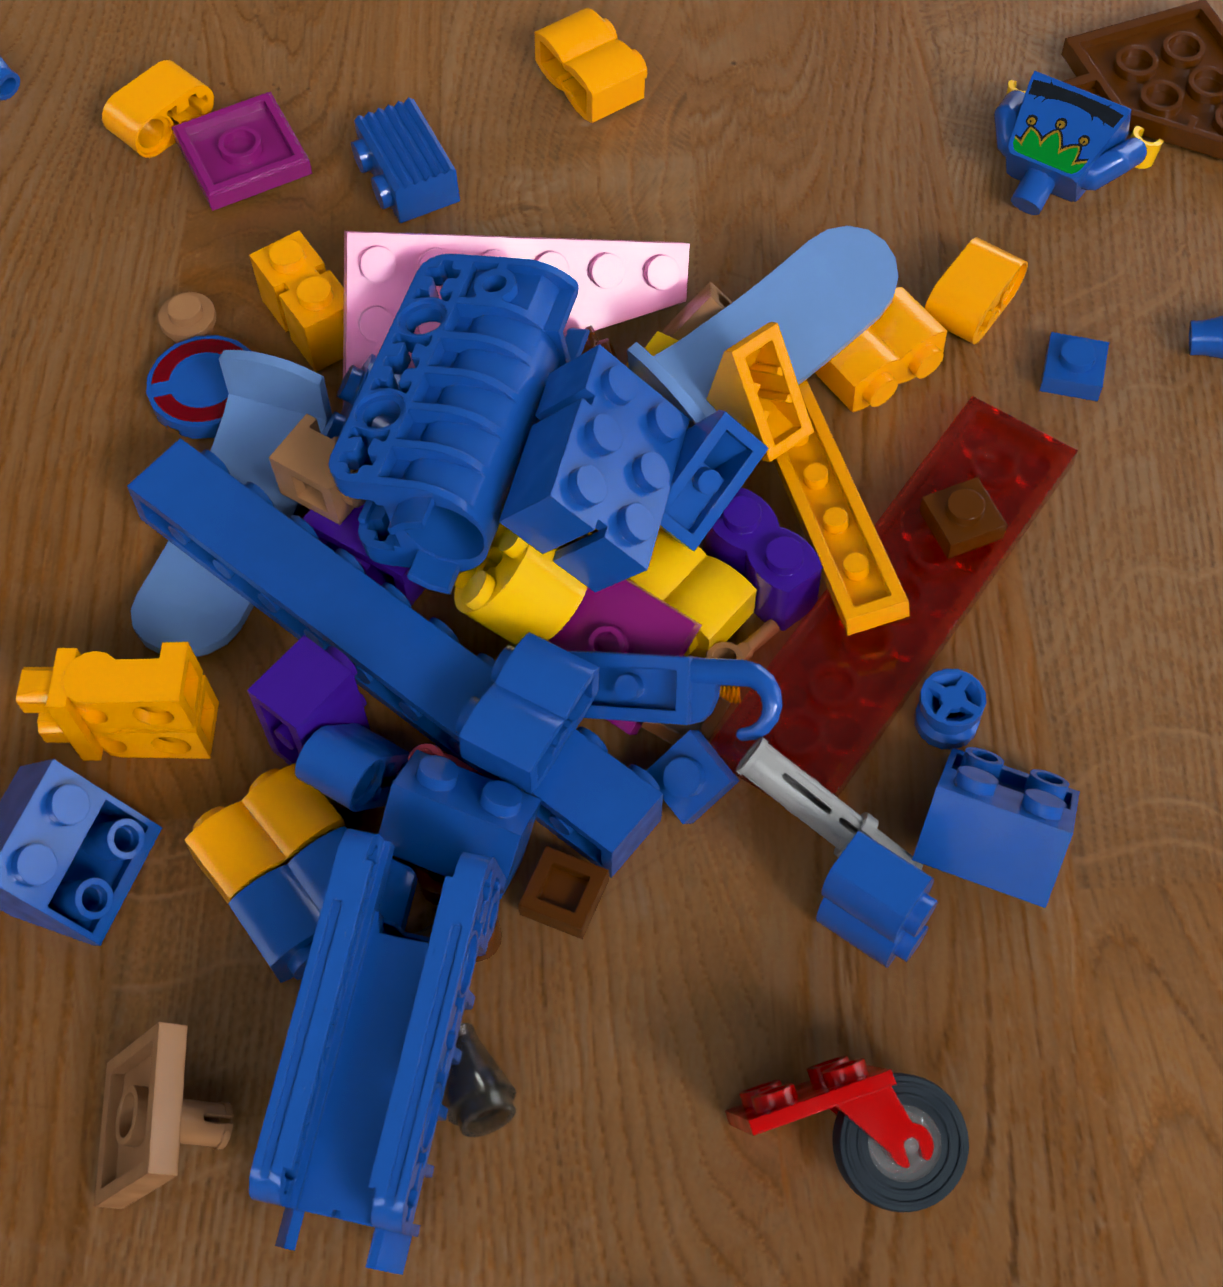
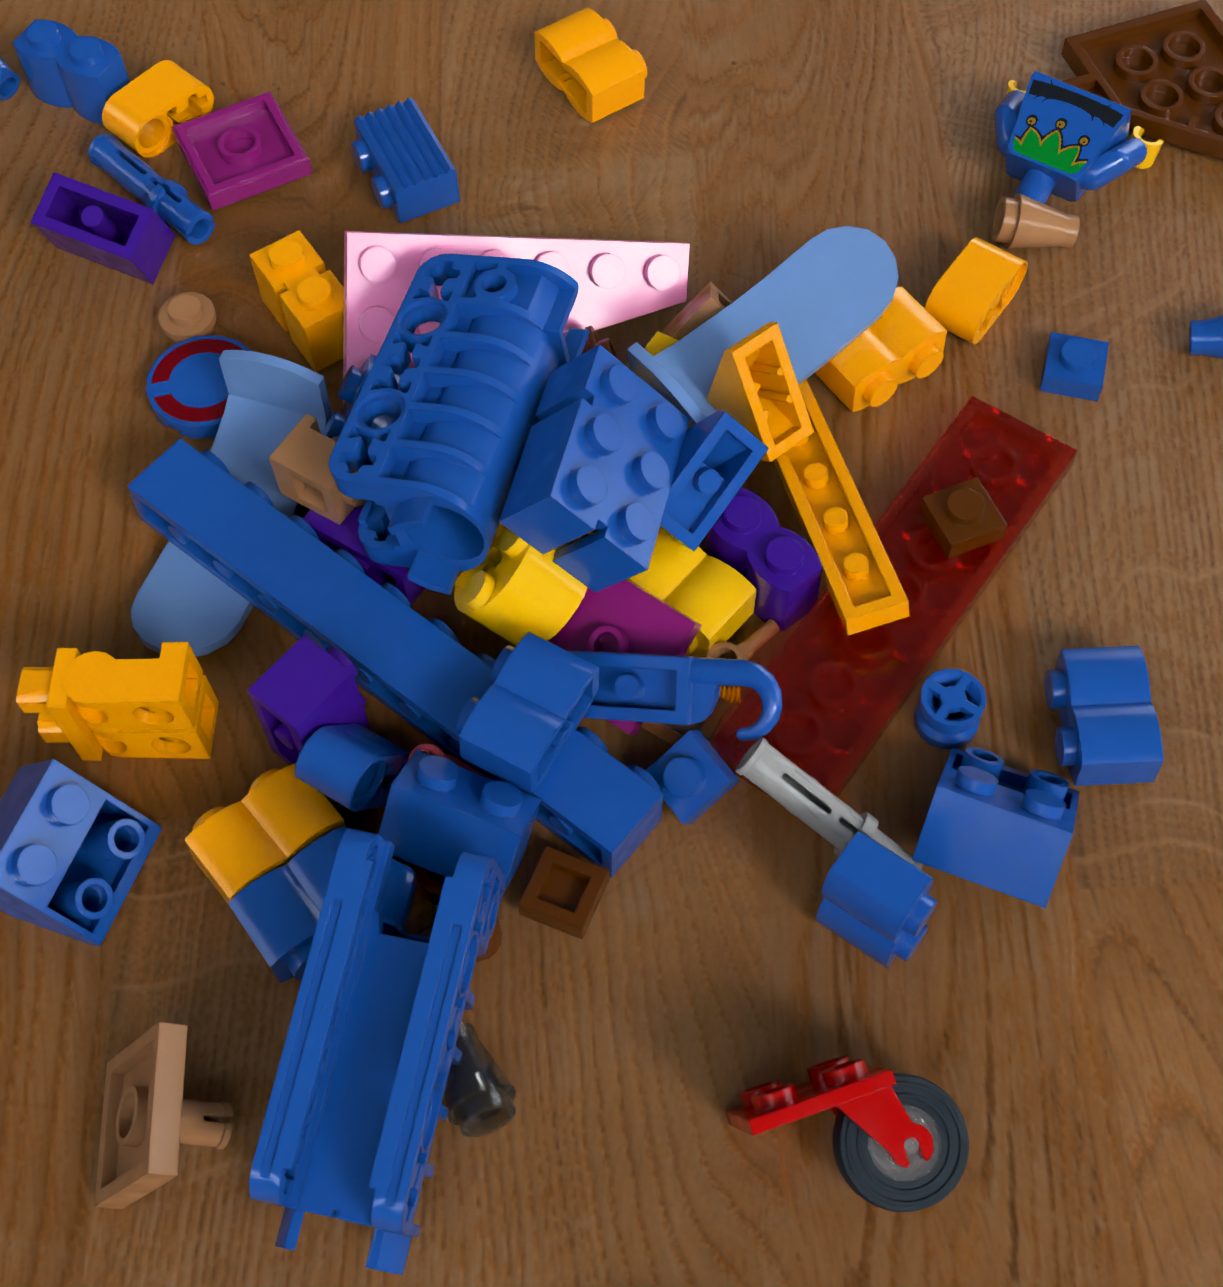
(70, 68): none -> blue brick
(103, 228): none -> dark purple brick
(162, 195): none -> blue pin
(1032, 224): none -> medium nougat cone
(1105, 716): none -> blue brick

